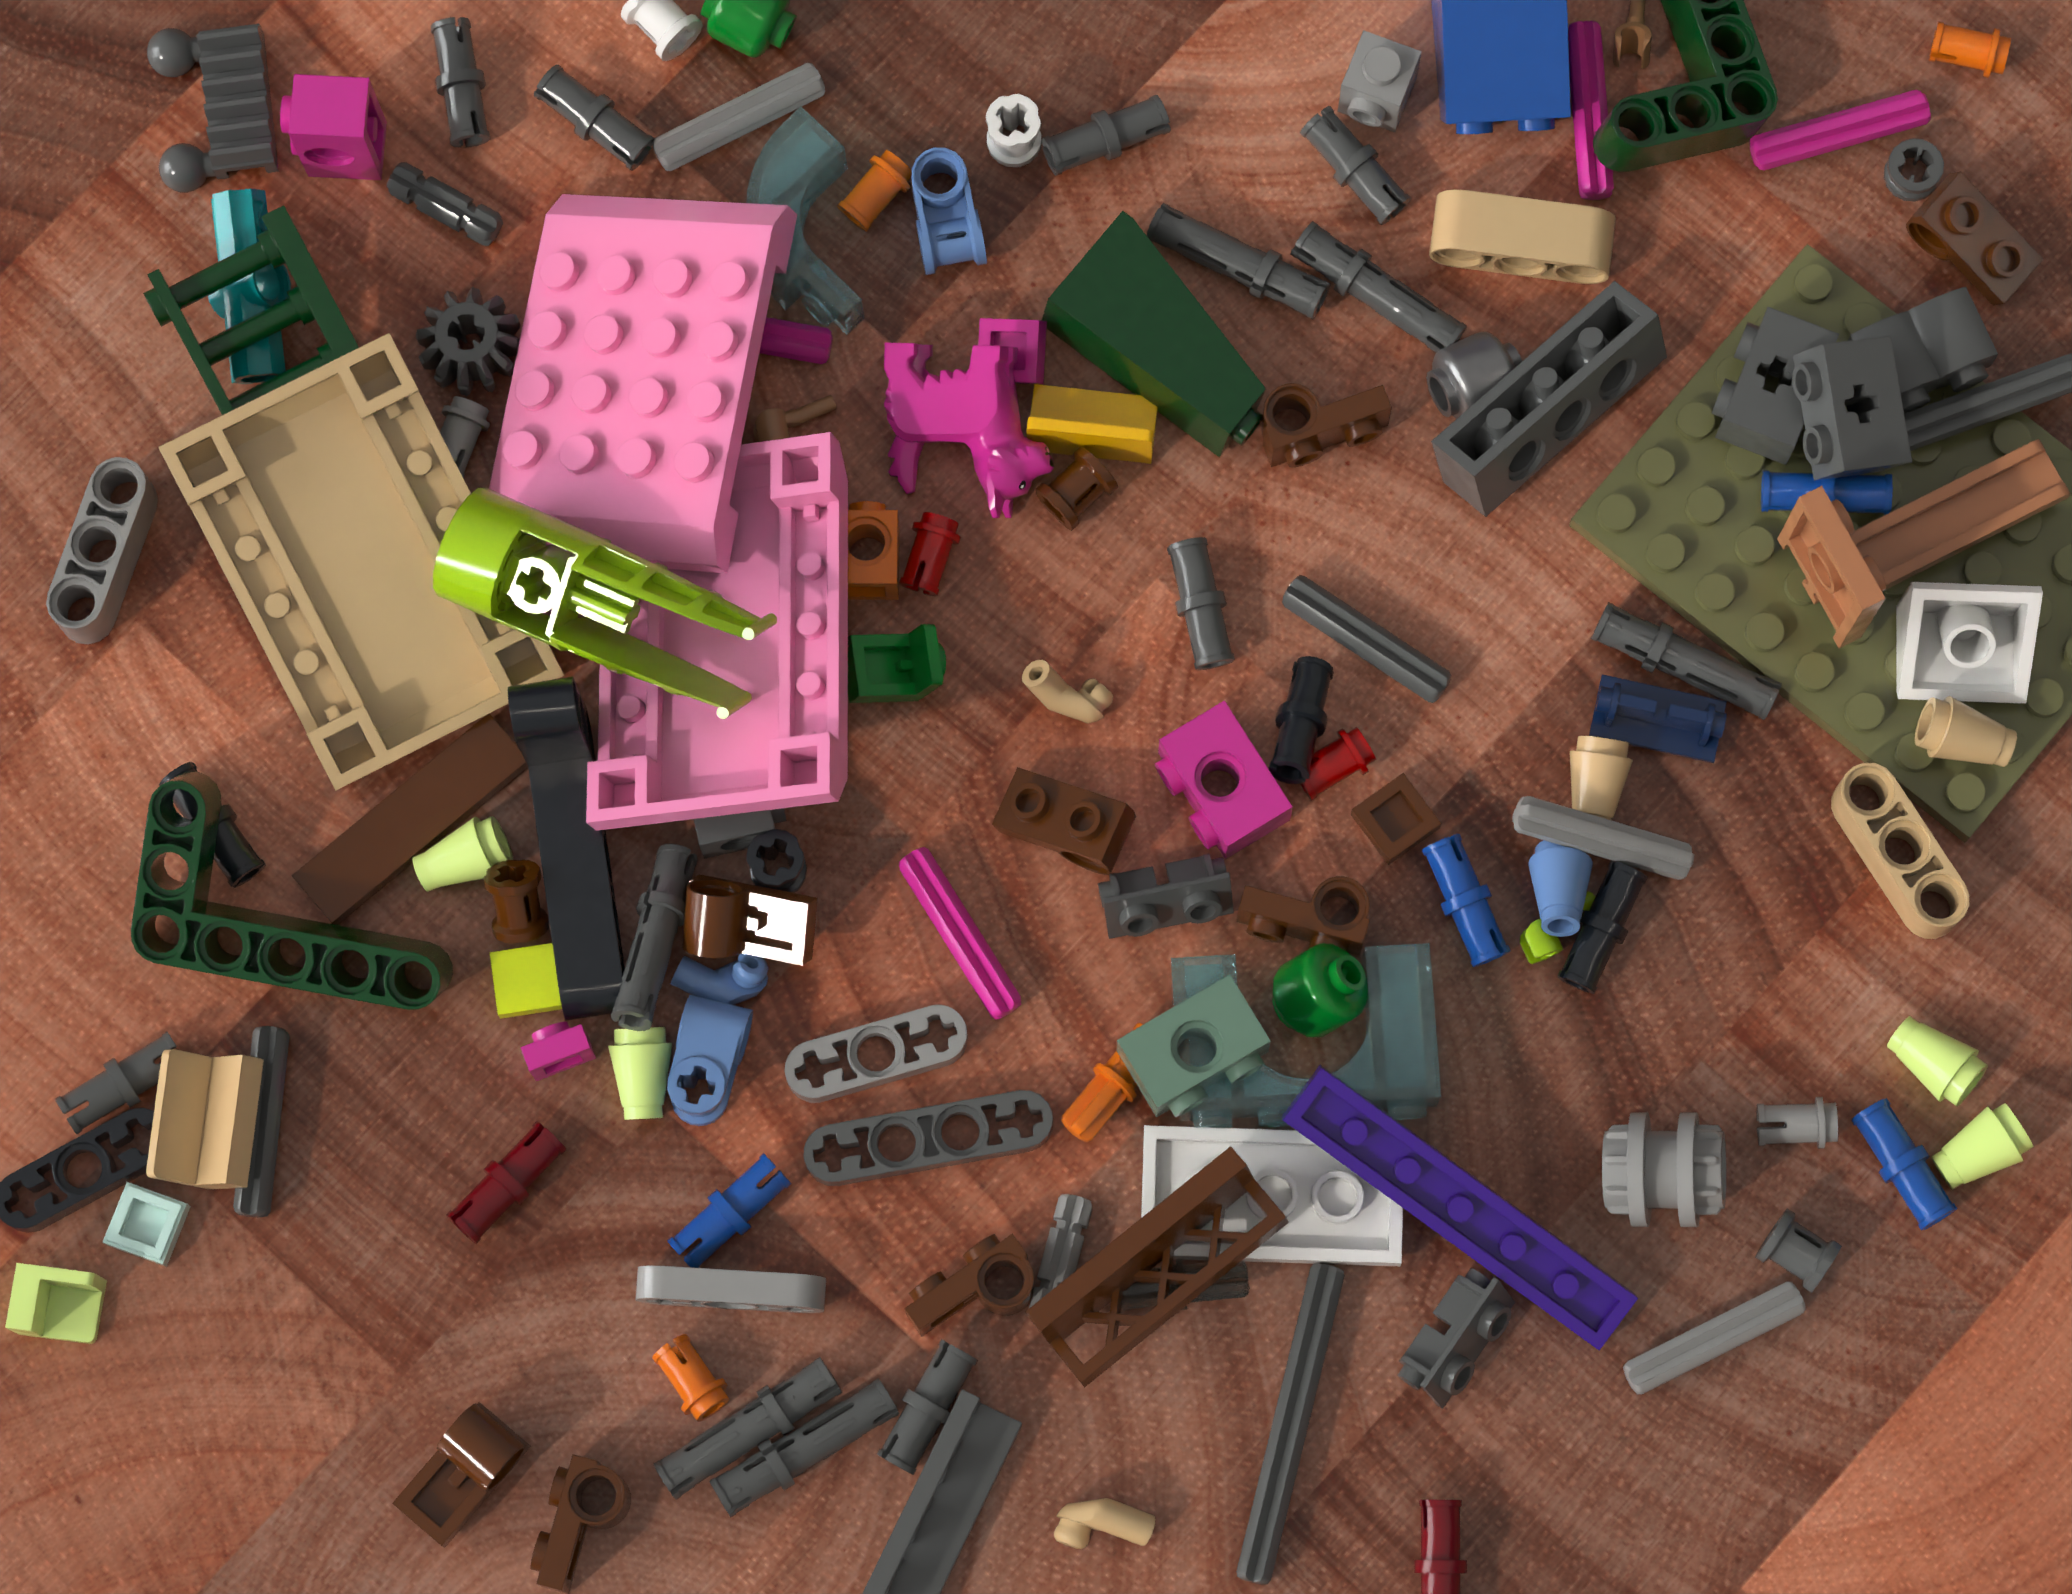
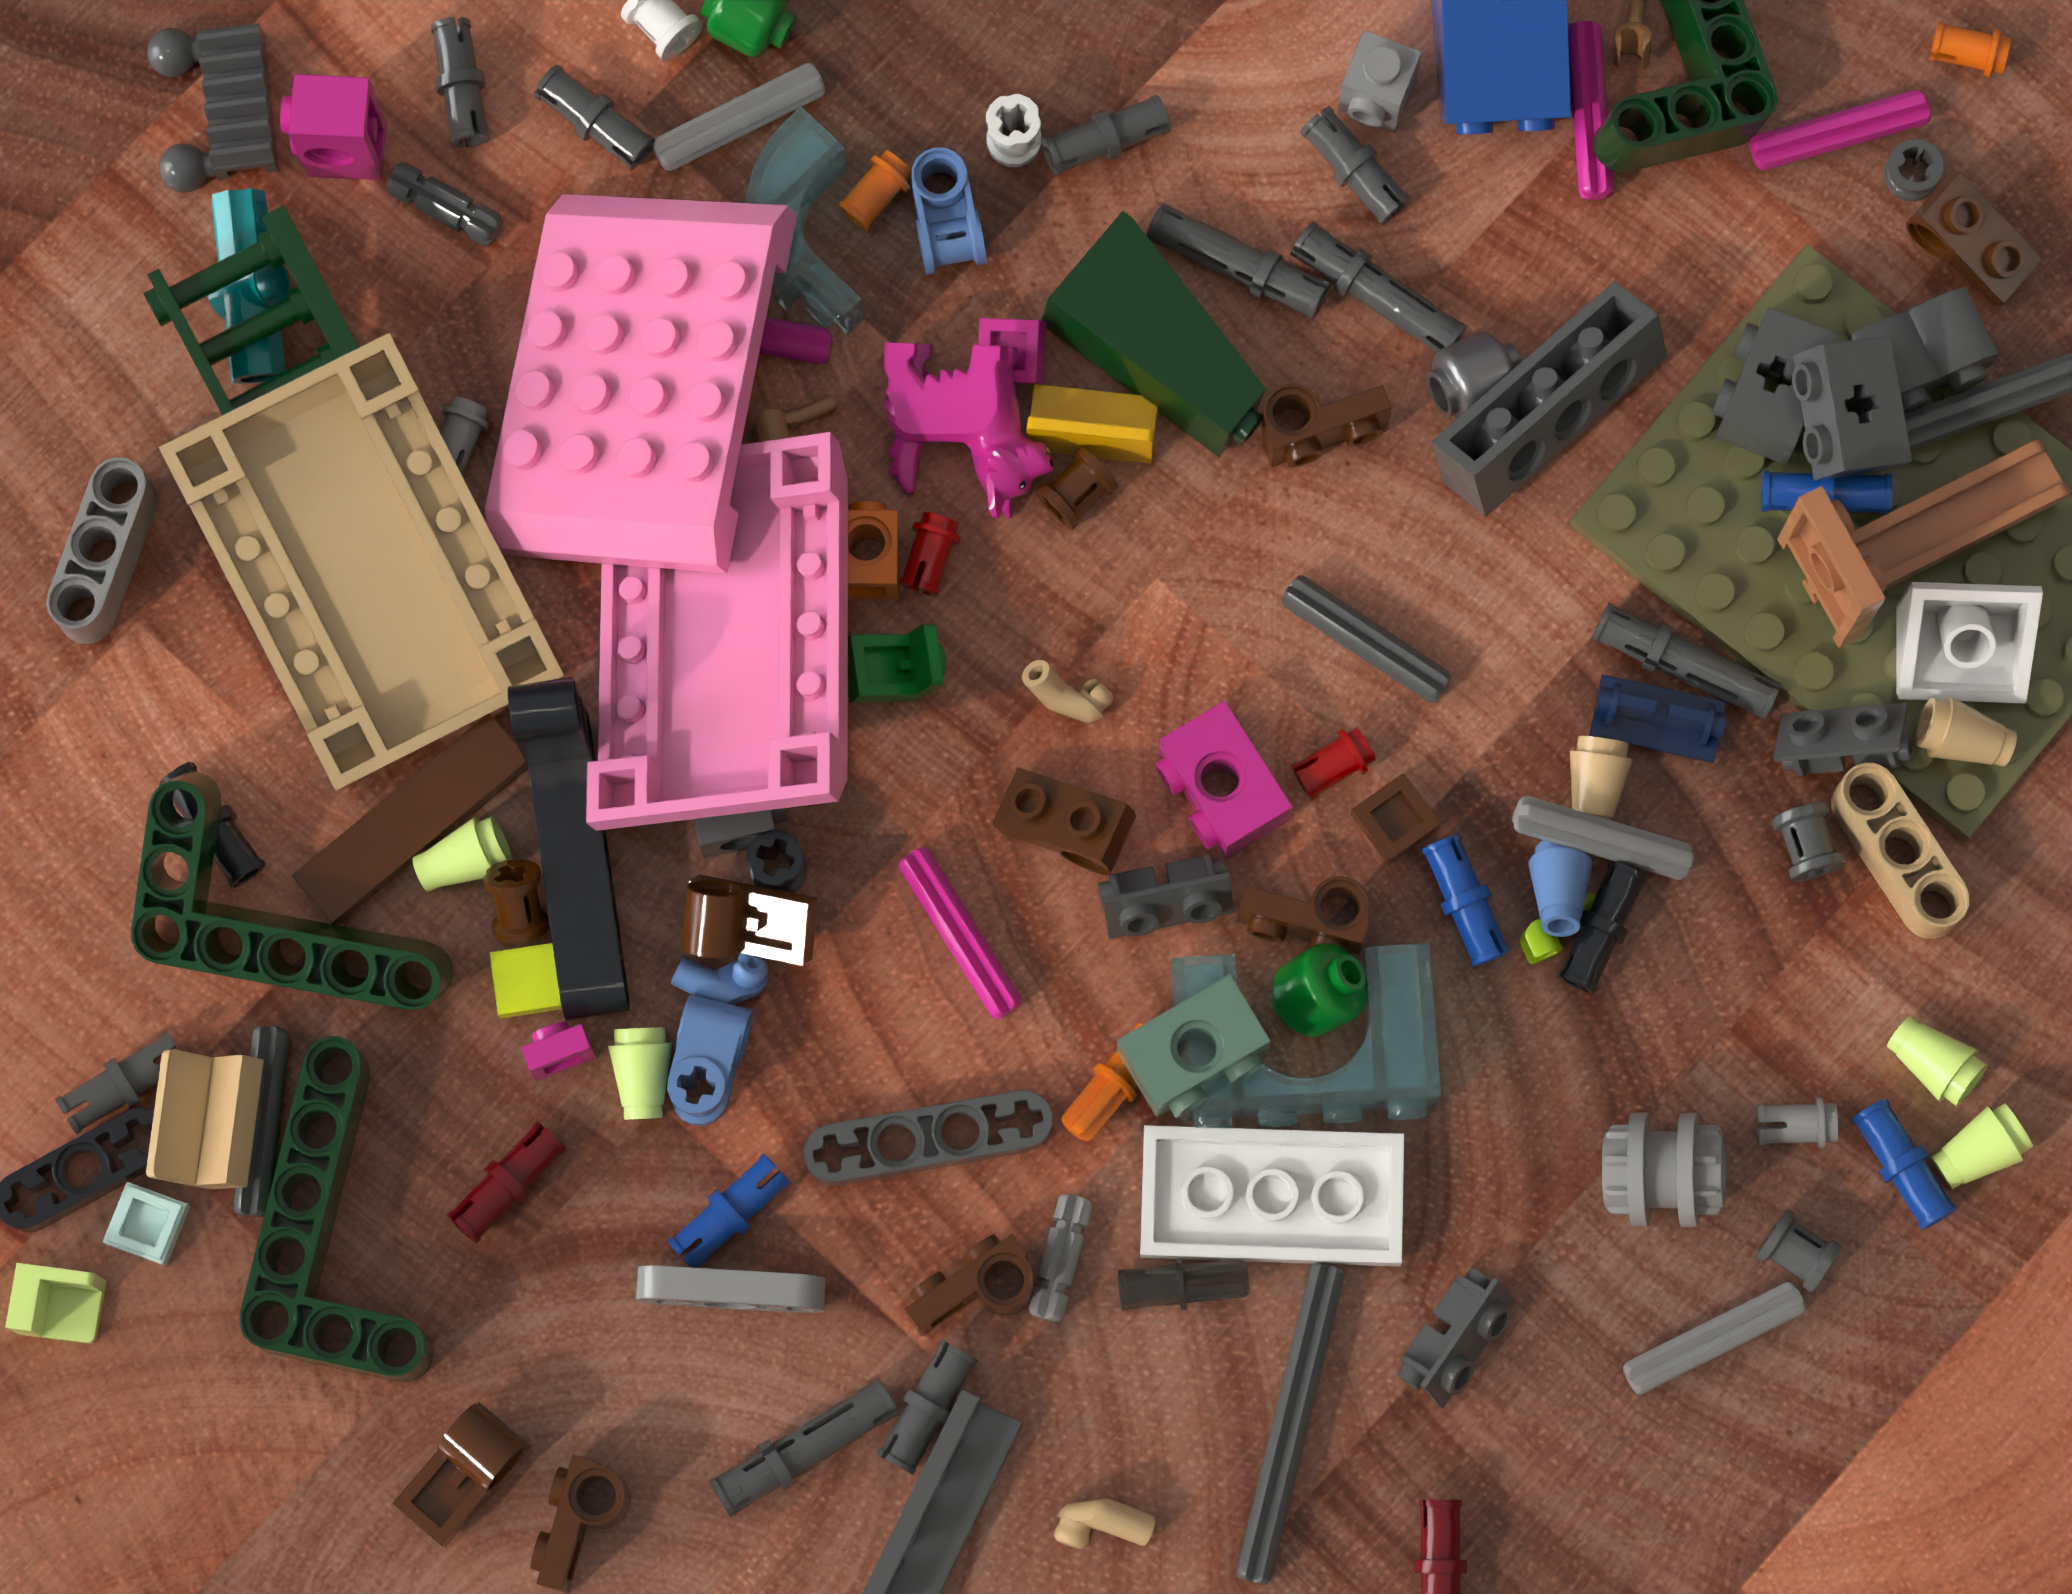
(314, 1230): none -> dark green beam
(452, 325): dark grey gear -> none
(495, 567): lime piece -> none
(660, 915): dark grey pin -> none
(691, 1379): orange pin -> none
(758, 1421): dark grey pin -> none
(918, 1027): light grey beam -> none
(1142, 1248): reddish brown fence -> none
(1200, 603): dark grey pin -> none
(1301, 720): black pin -> none
(1459, 1207): dark purple plate -> none
(1522, 236): tan beam -> none
(1808, 842): none -> dark grey bush
(1821, 738): none -> dark grey hinge

